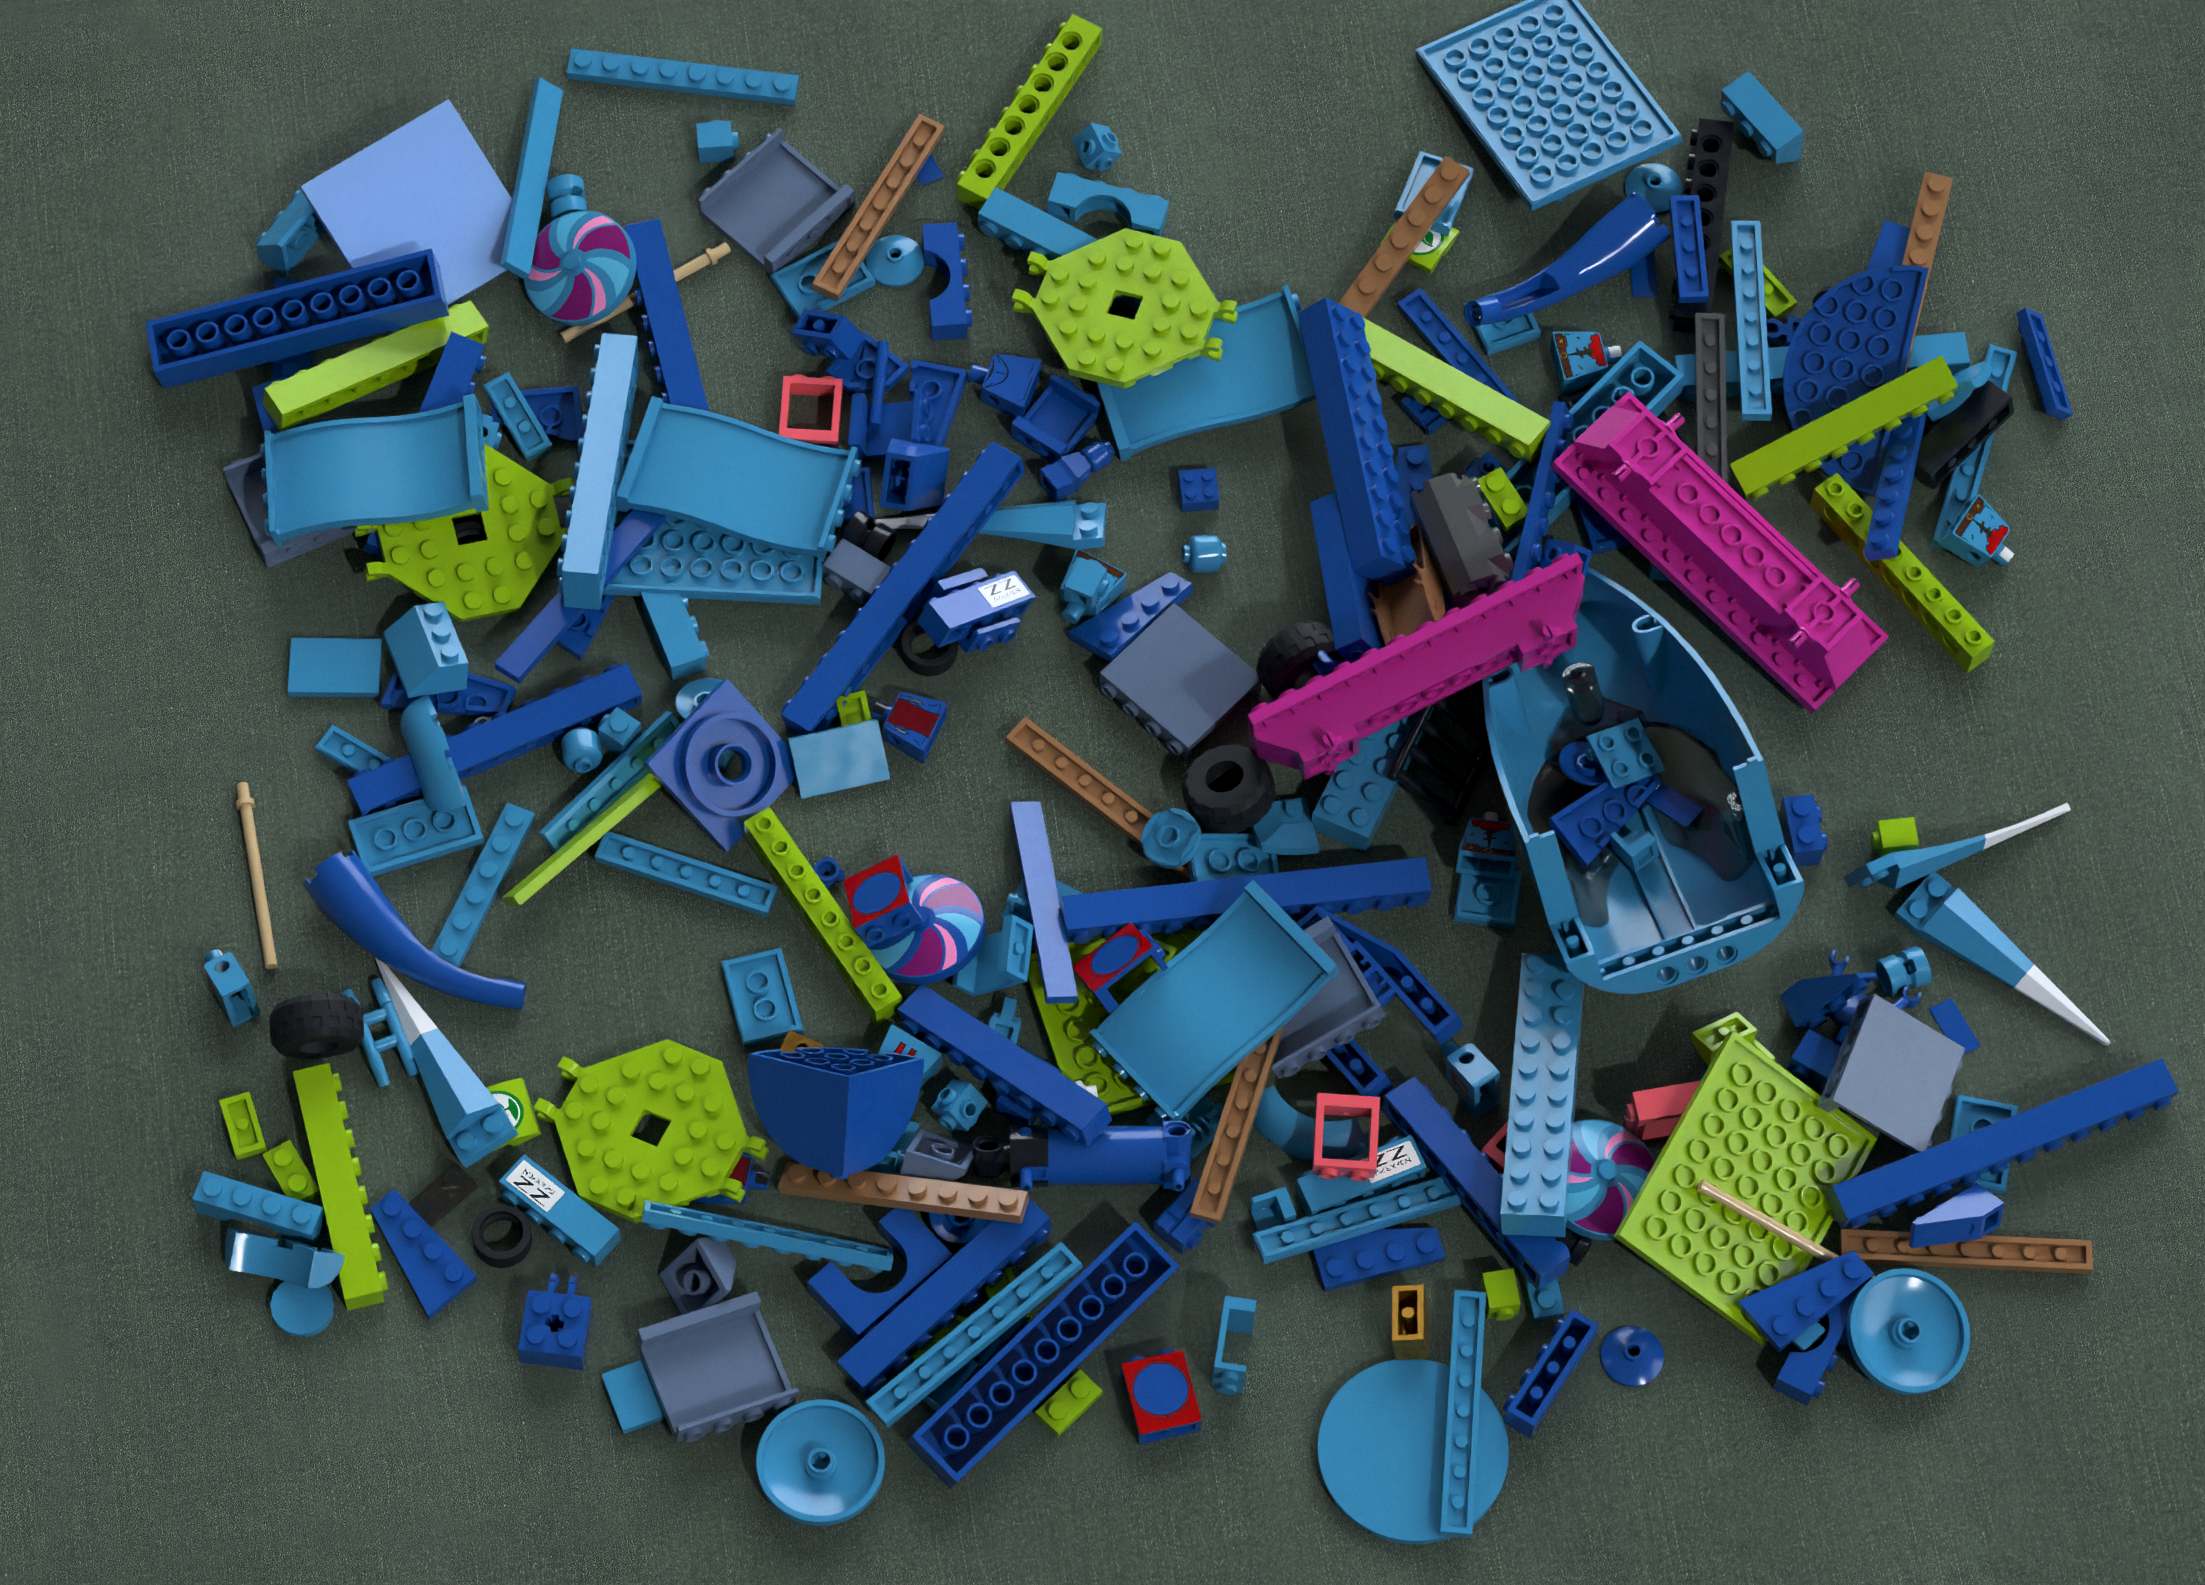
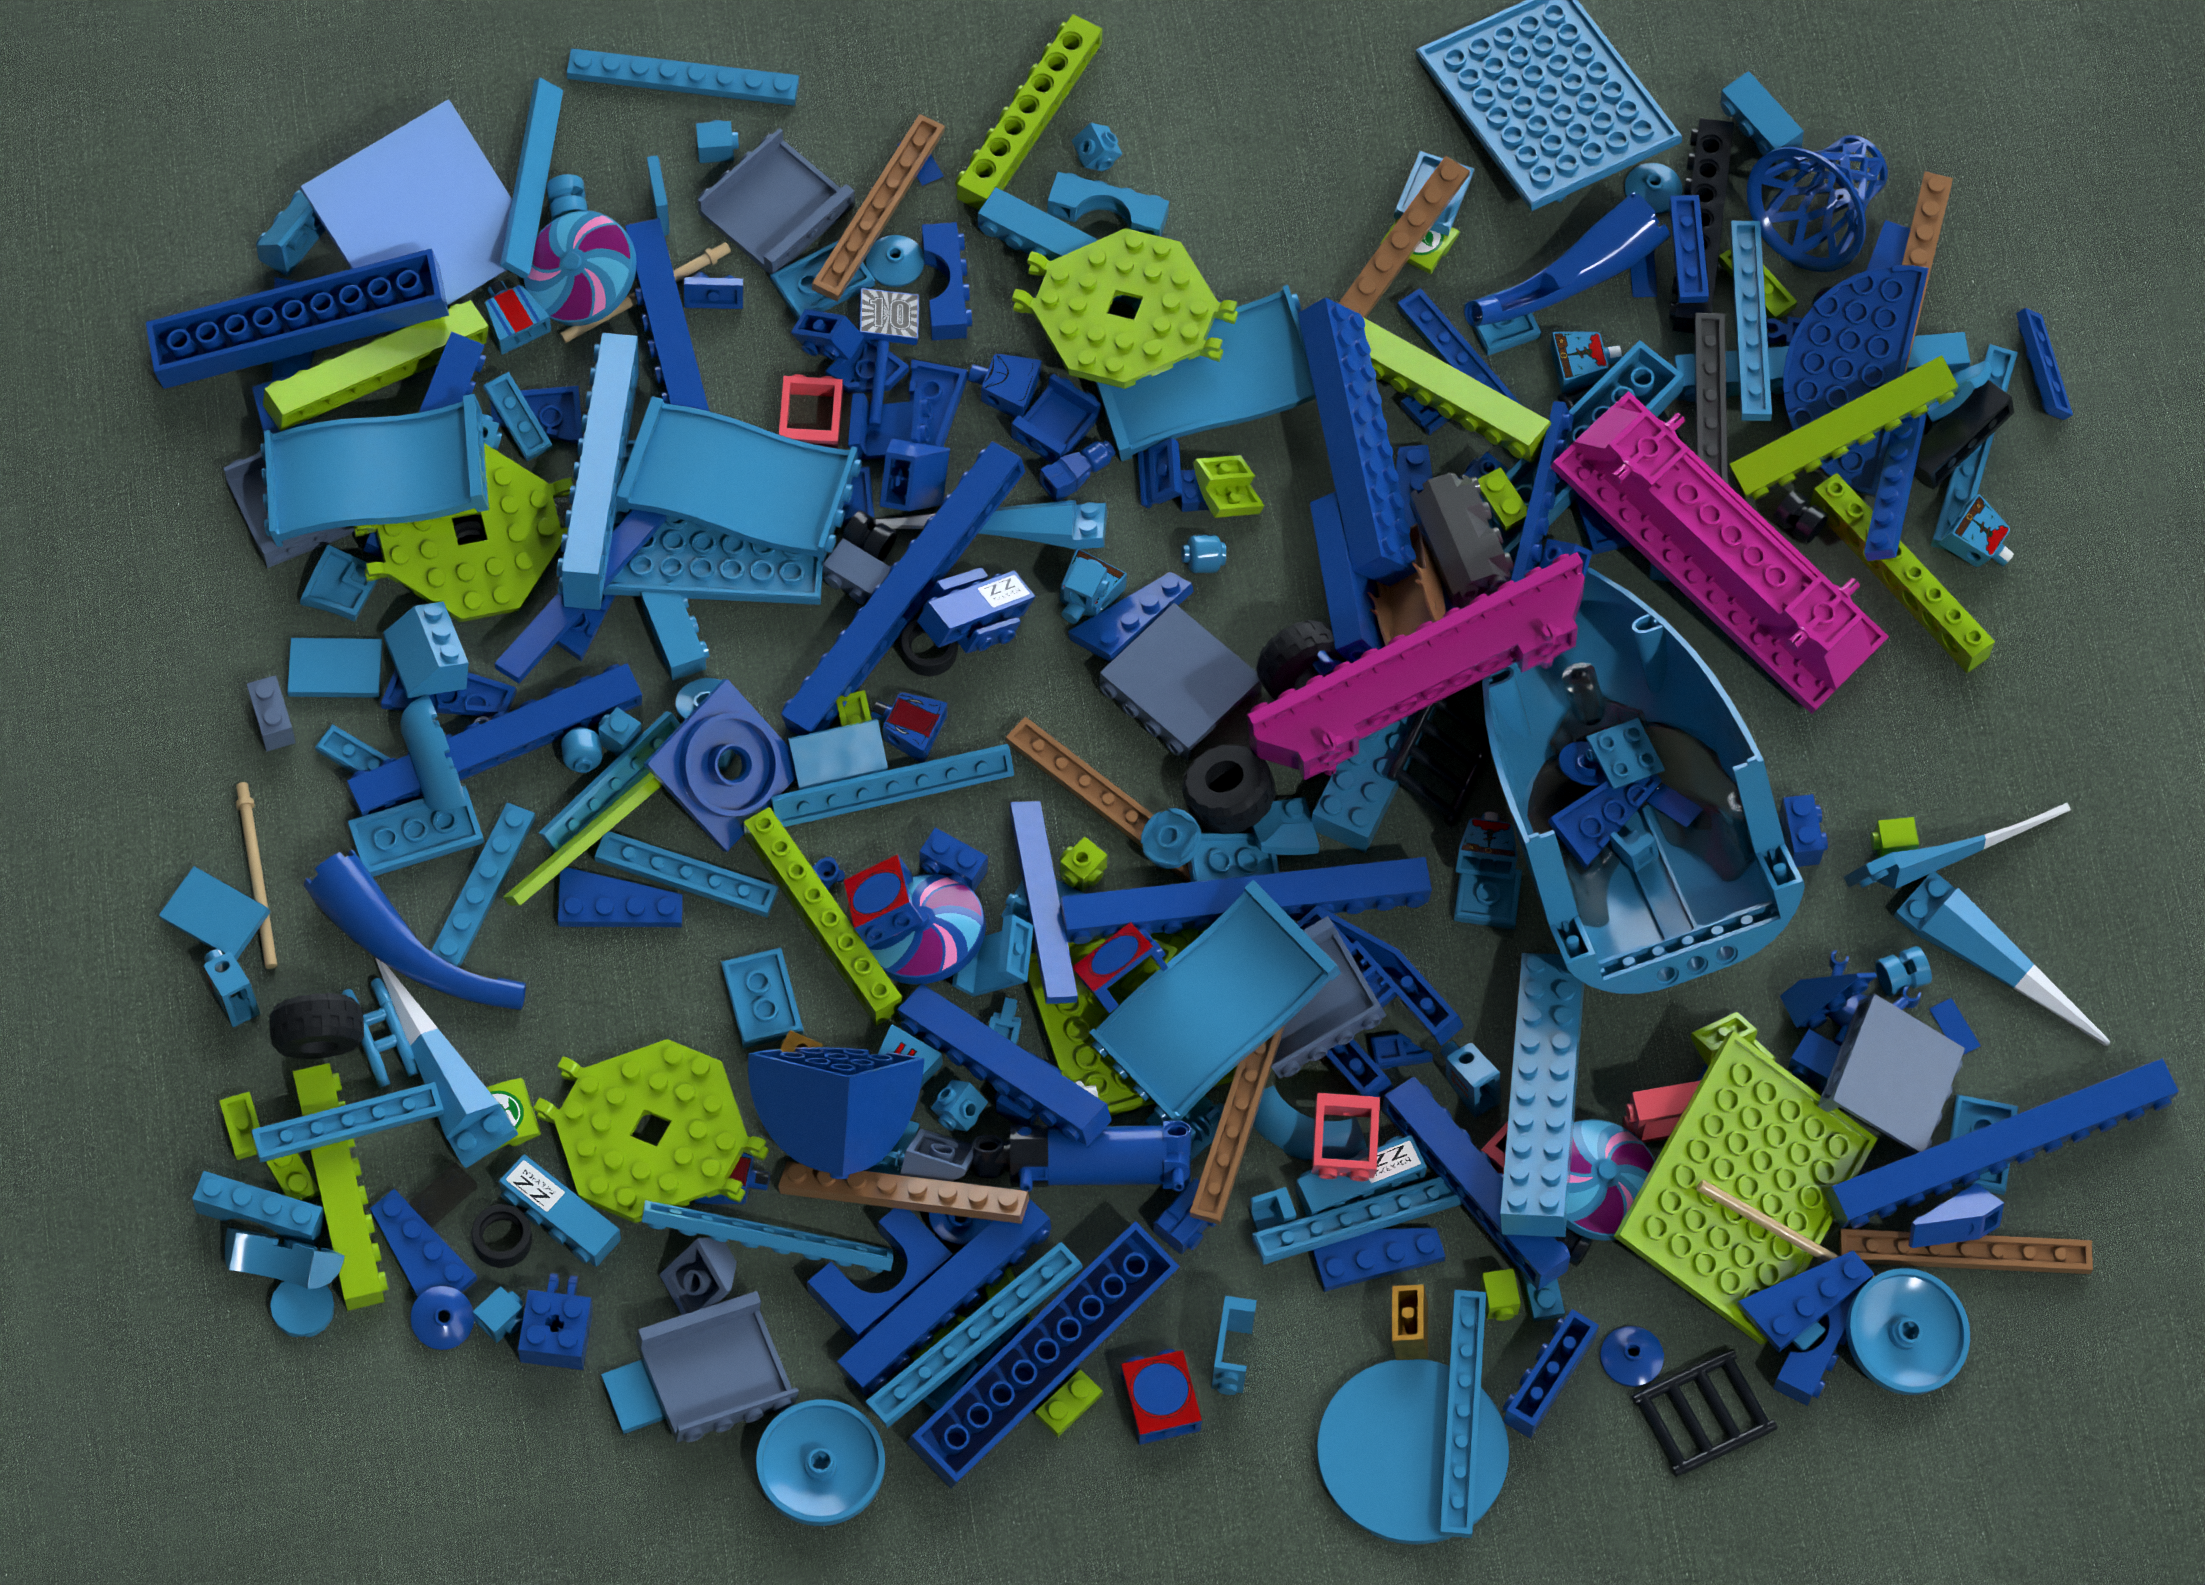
(214, 913): none -> dark azure tile
(271, 713): none -> sand blue brick
(338, 584): none -> dark azure plate
(347, 1122): none -> dark azure plate
(434, 1332): none -> blue dish
(500, 1314): none -> dark azure brick
(515, 316): none -> torso
(610, 902): none -> blue wing
(658, 193): none -> dark azure tile
(713, 292): none -> blue tile
(889, 316): none -> tile
(893, 785): none -> dark azure plate
(953, 858): none -> blue brick
(1082, 864): none -> lime brick
(1160, 473): none -> blue plate
(1227, 486): none -> lime slope
(1397, 1051): none -> blue tile
(1708, 1451): none -> black bar
(1802, 518): none -> black wheel
(1853, 198): none -> blue piece

